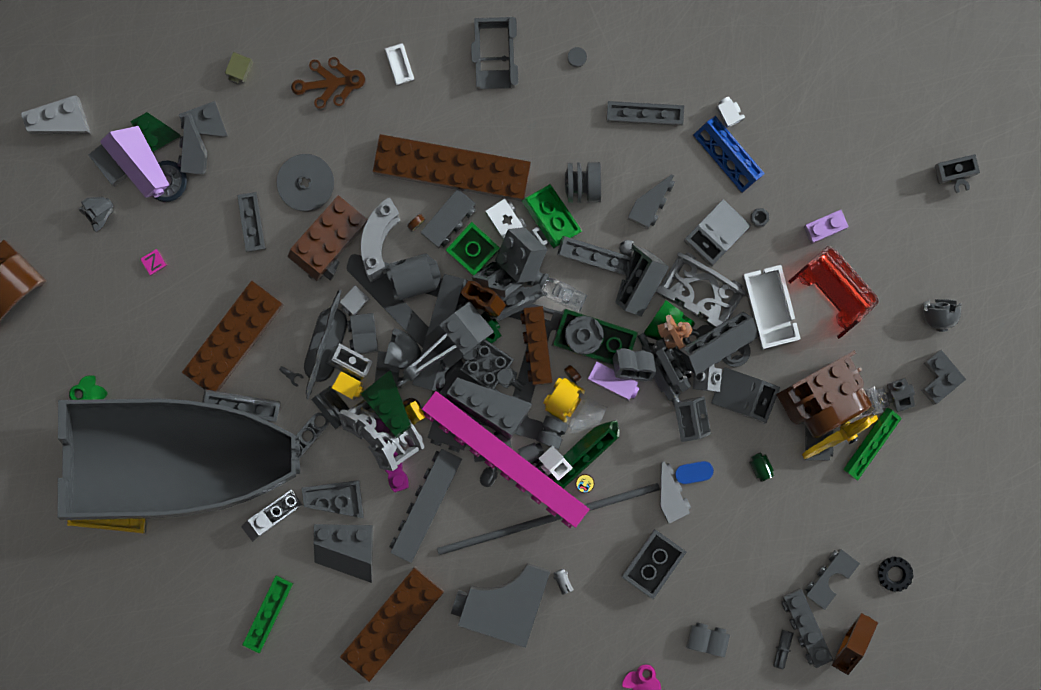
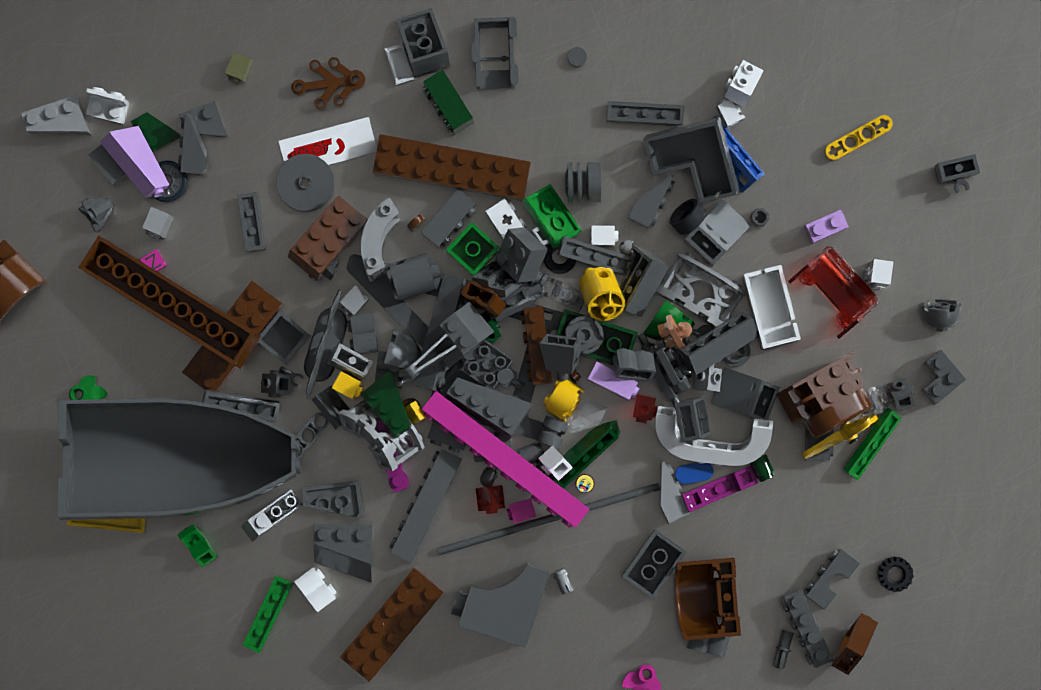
(107, 106): none -> white bracket
(157, 223): none -> light grey brick
(169, 302): none -> reddish brown brick
(198, 545): none -> green brick
(276, 384): none -> dark grey brick
(283, 337): none -> dark grey piece
(315, 588): none -> white brick
(333, 143): none -> white sticker
(423, 42): none -> dark grey slope
(447, 102): none -> dark green brick
(490, 499): none -> clear red brick
(521, 510): none -> dark pink brick
(554, 267): none -> black tyre
(560, 354): none -> dark grey torso
(601, 293): none -> yellow cylinder
(603, 236): none -> white brick
(644, 408): none -> clear red brick
(688, 216): none -> black tyre
(702, 149): none -> dark grey piece
(704, 598): none -> reddish brown piece
(712, 451): none -> white arch
(719, 488): none -> magenta slope
(743, 84): none -> white brick
(859, 139): none -> yellow beam
(879, 274): none -> white brick

